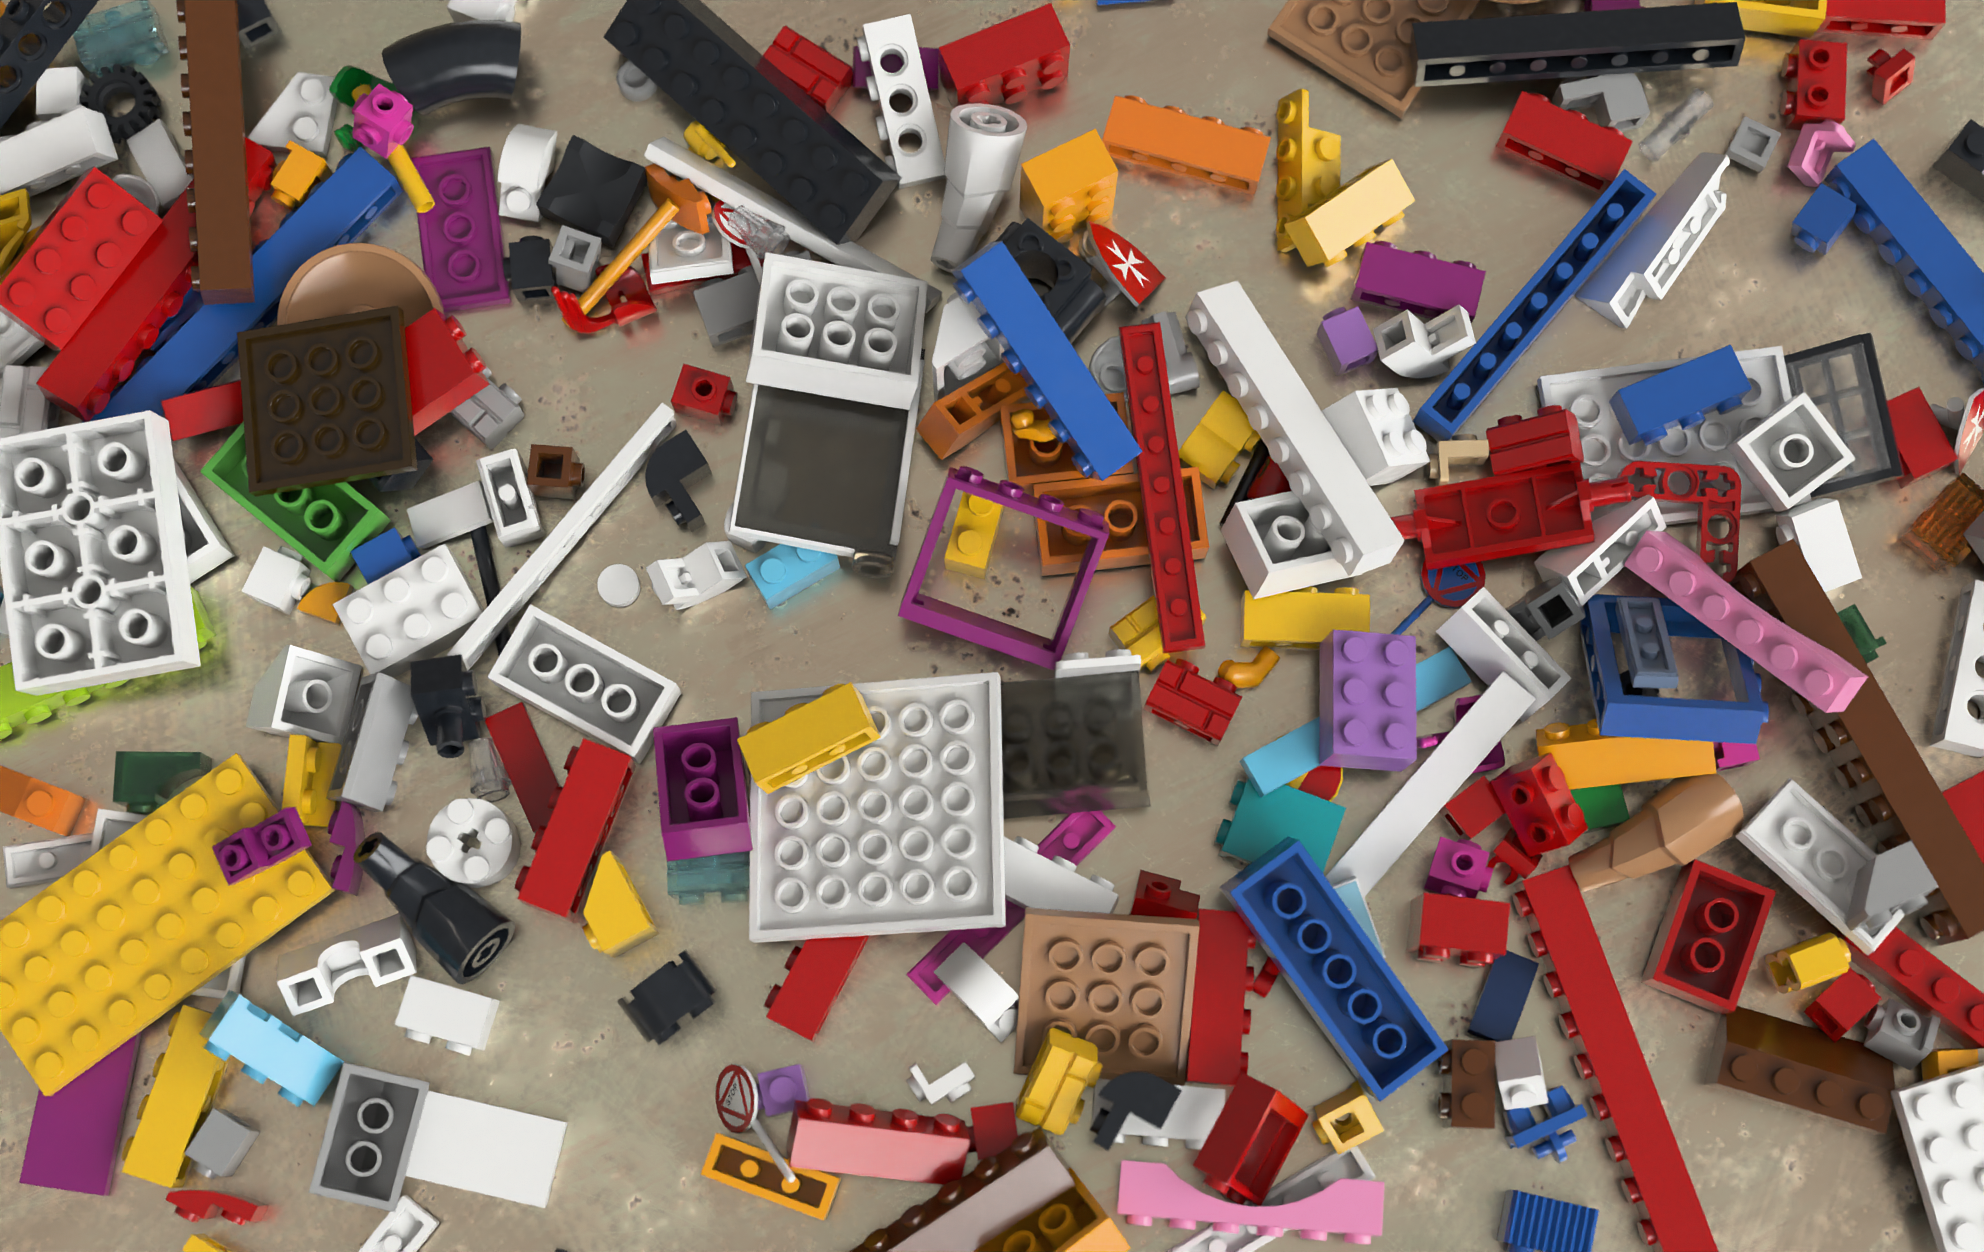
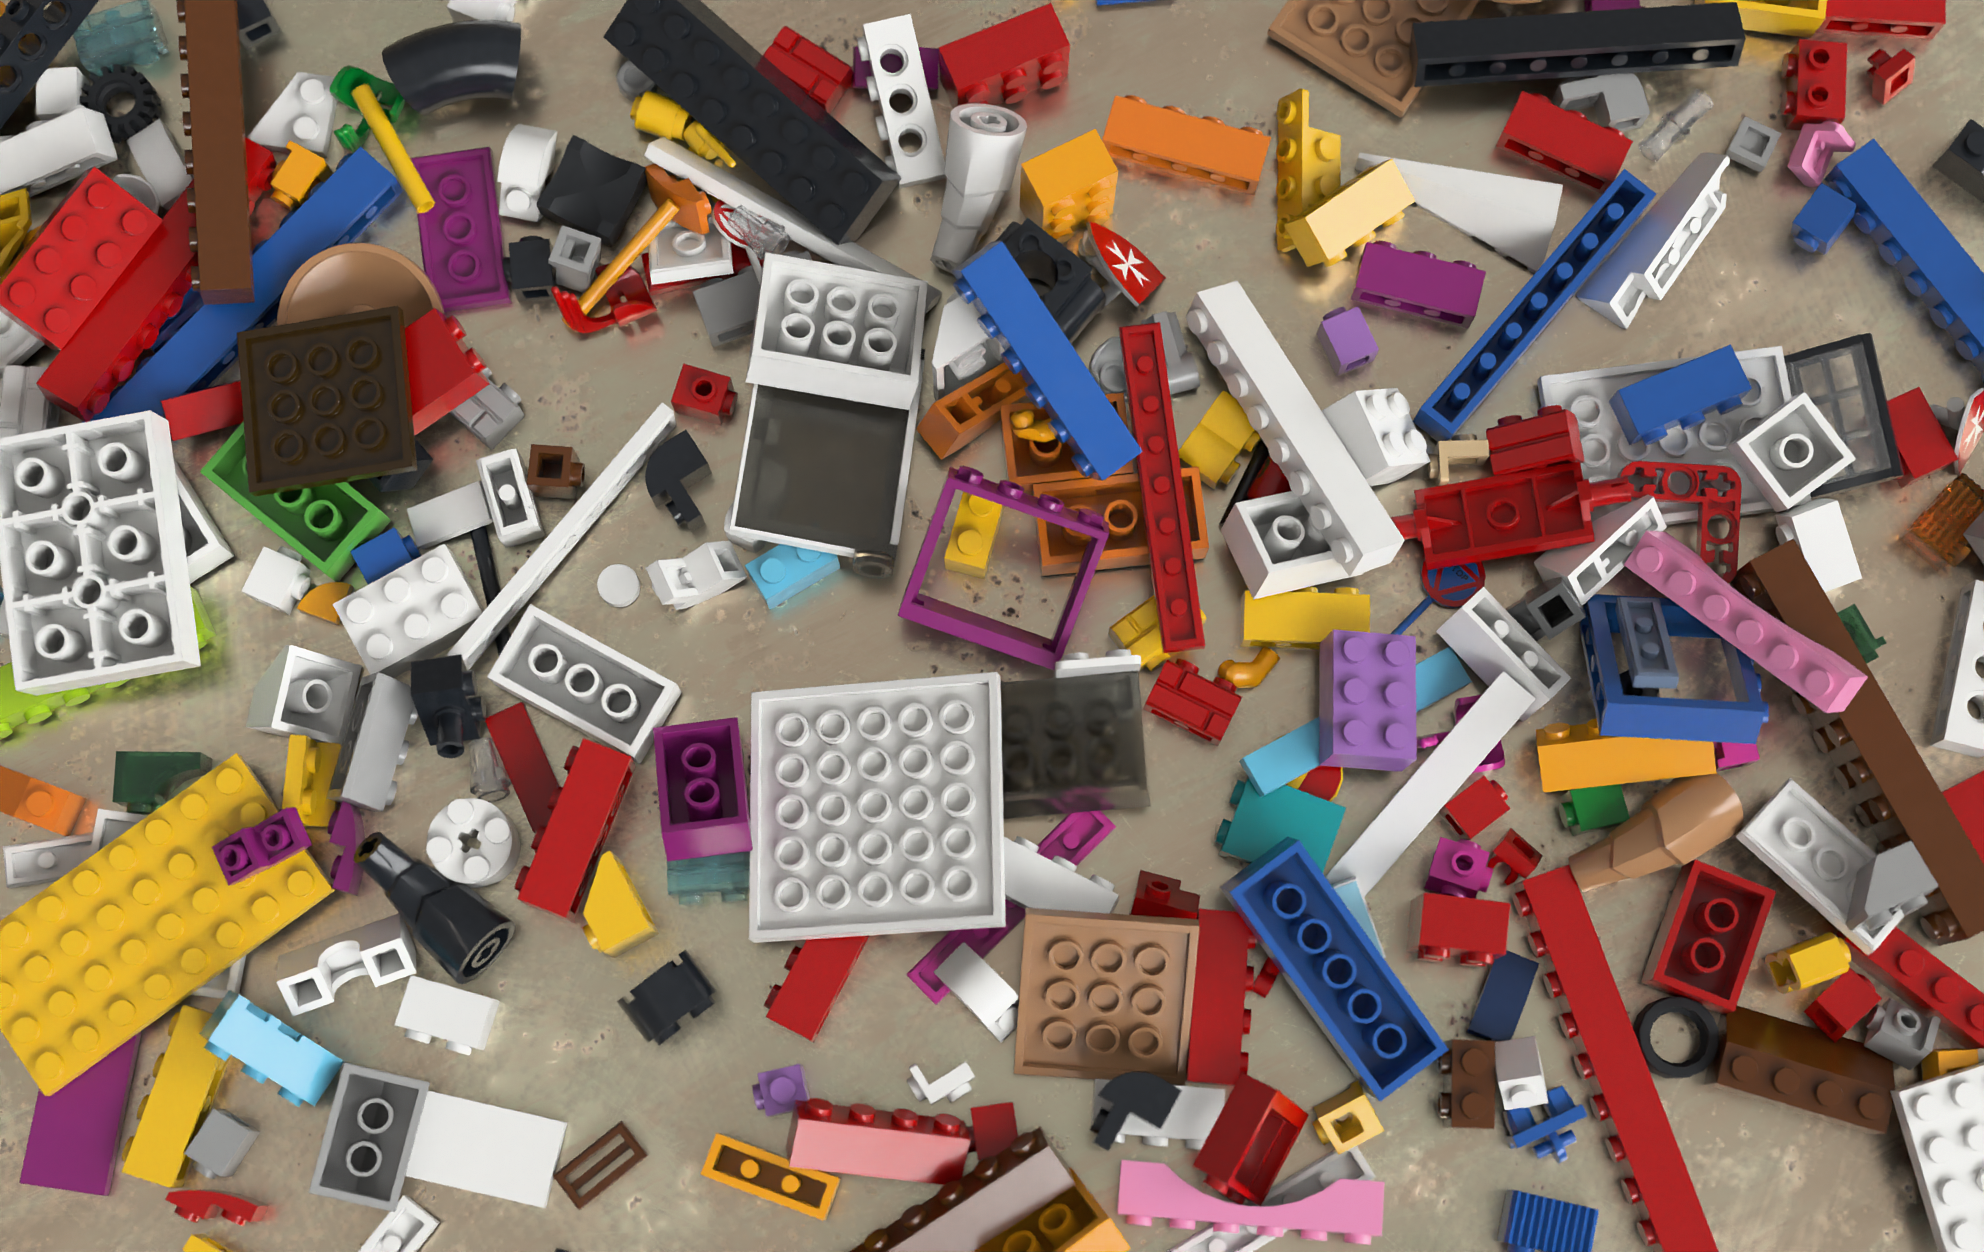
(382, 120): dark pink brick -> none
(630, 1142): none -> reddish brown tile
(660, 116): none -> yellow brick
(738, 1107): piece -> none
(808, 737): yellow brick -> none
(1057, 1082): yellow brick -> none
(1421, 348): white brick -> none
(1498, 209): none -> white wedge
(1539, 804): red brick -> none
(1706, 1026): none -> black tyre

